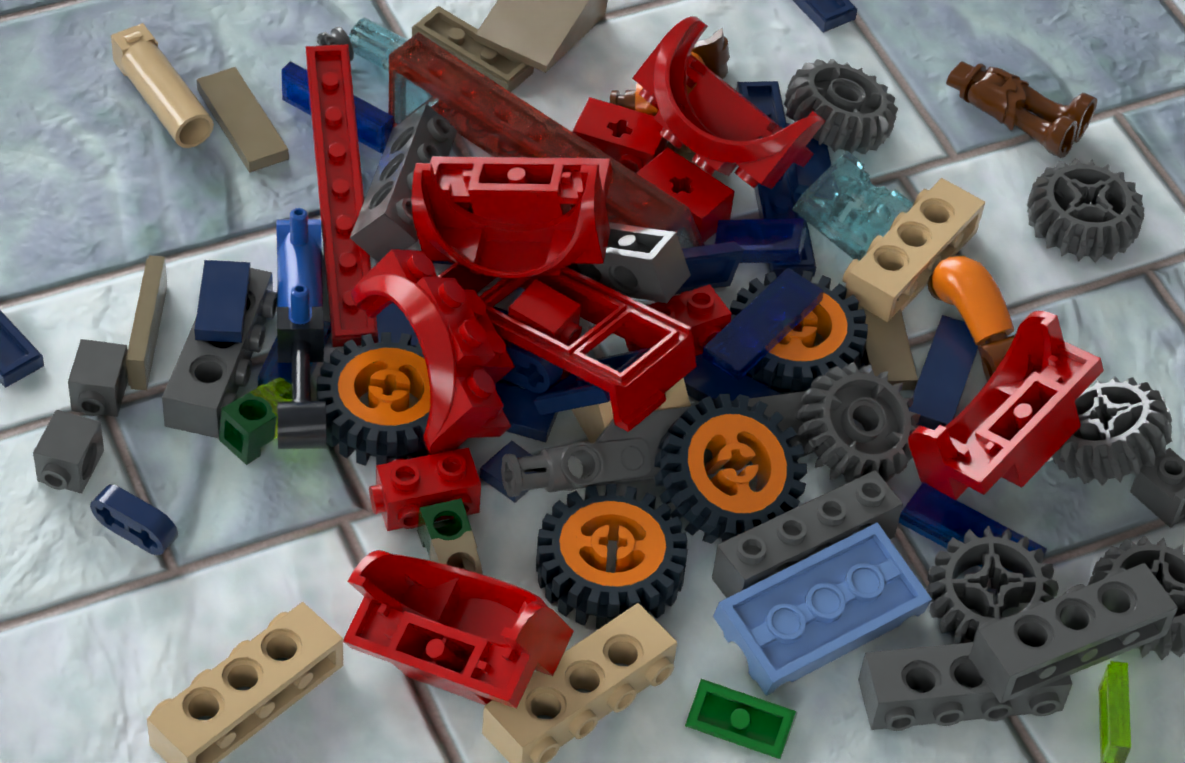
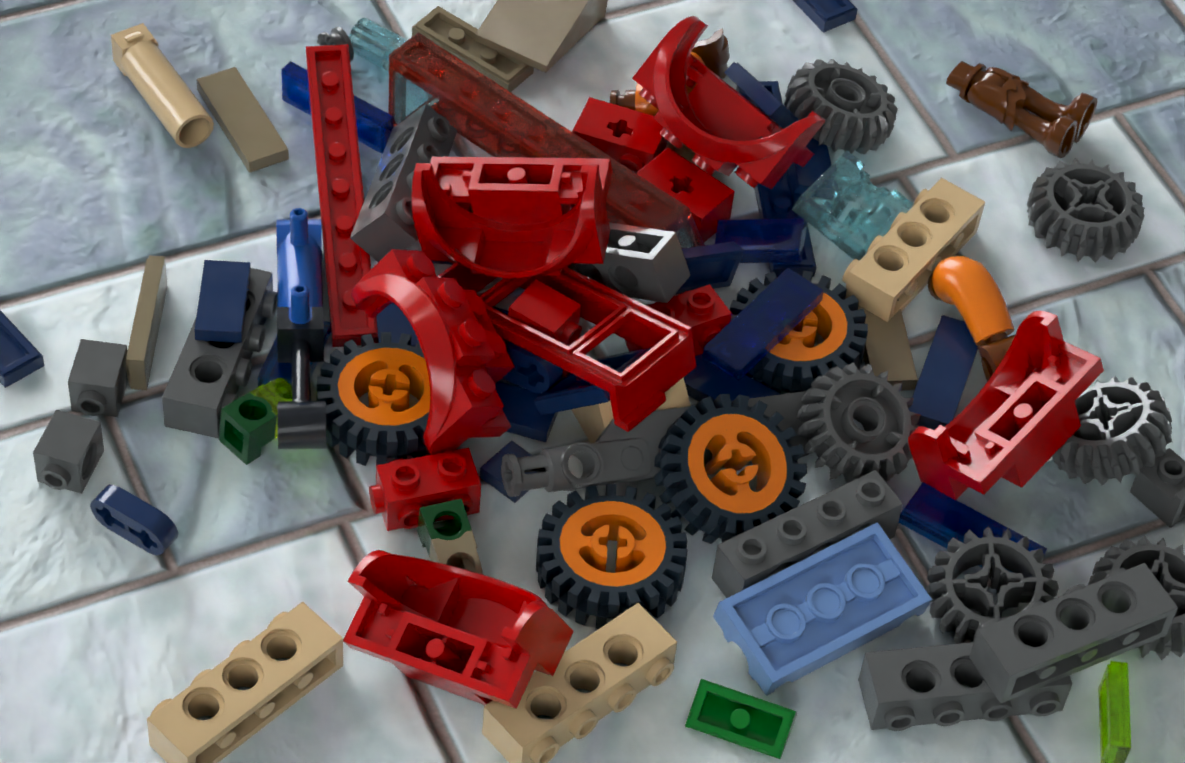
(760, 95): none -> dark blue tile

